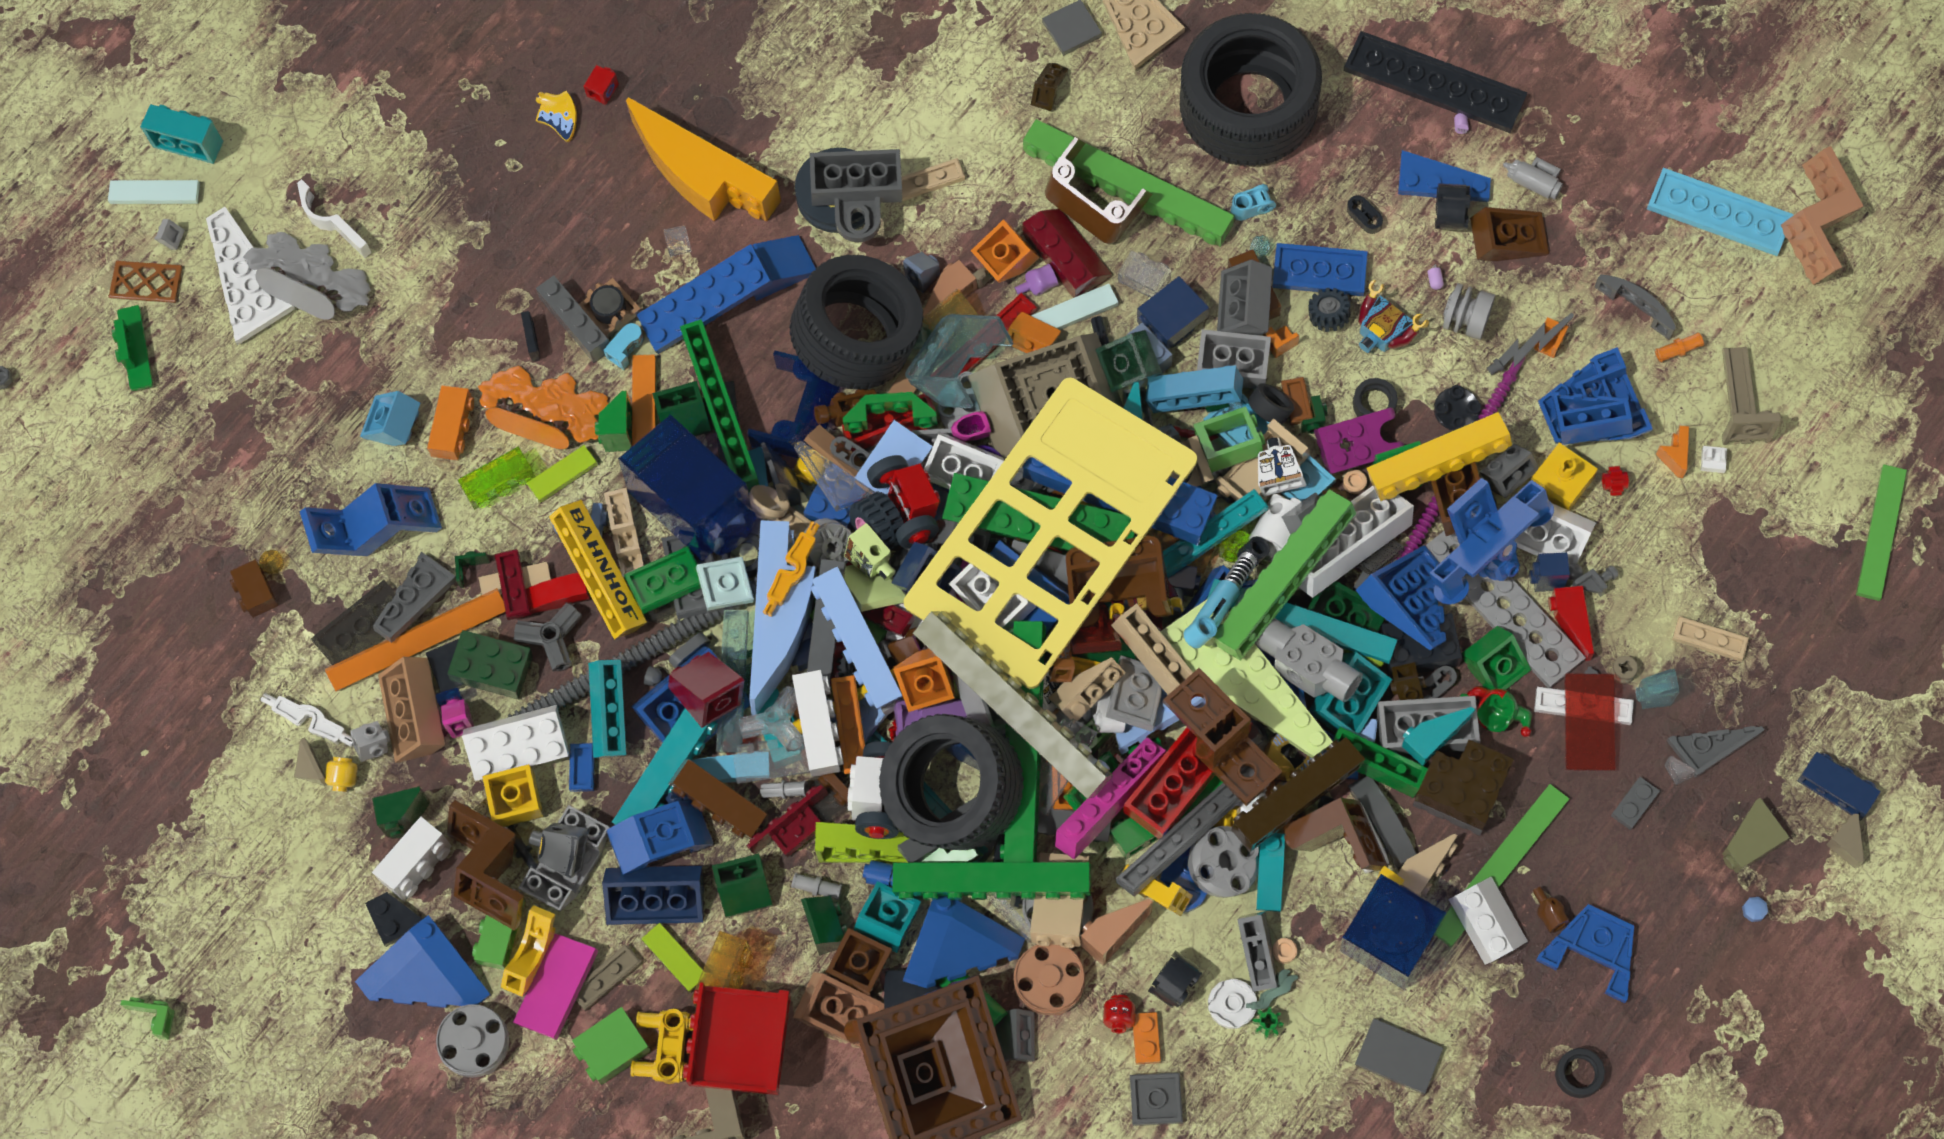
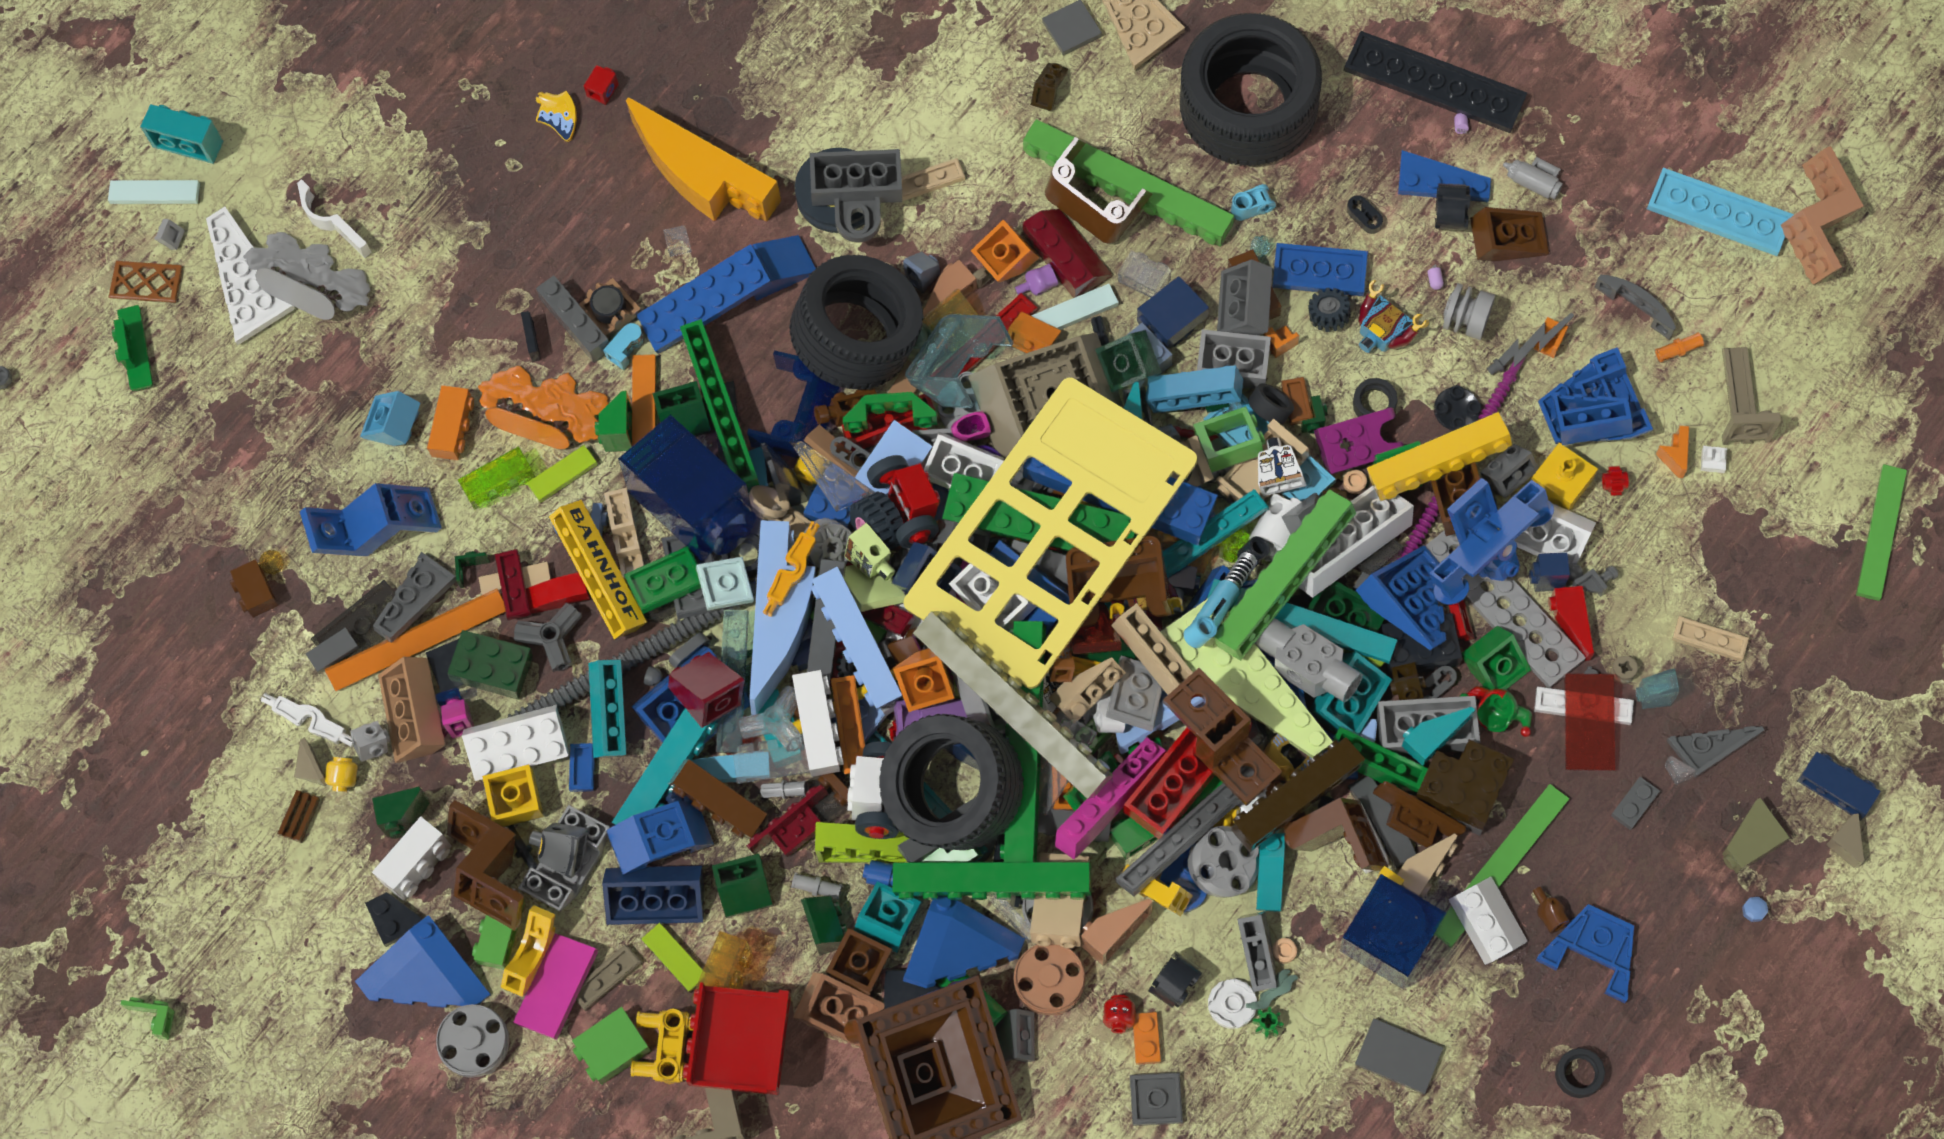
(290, 812): none -> reddish brown tile
(332, 650): none -> dark grey tile
(1415, 817): none -> reddish brown bracket
(1462, 621): none -> red tile

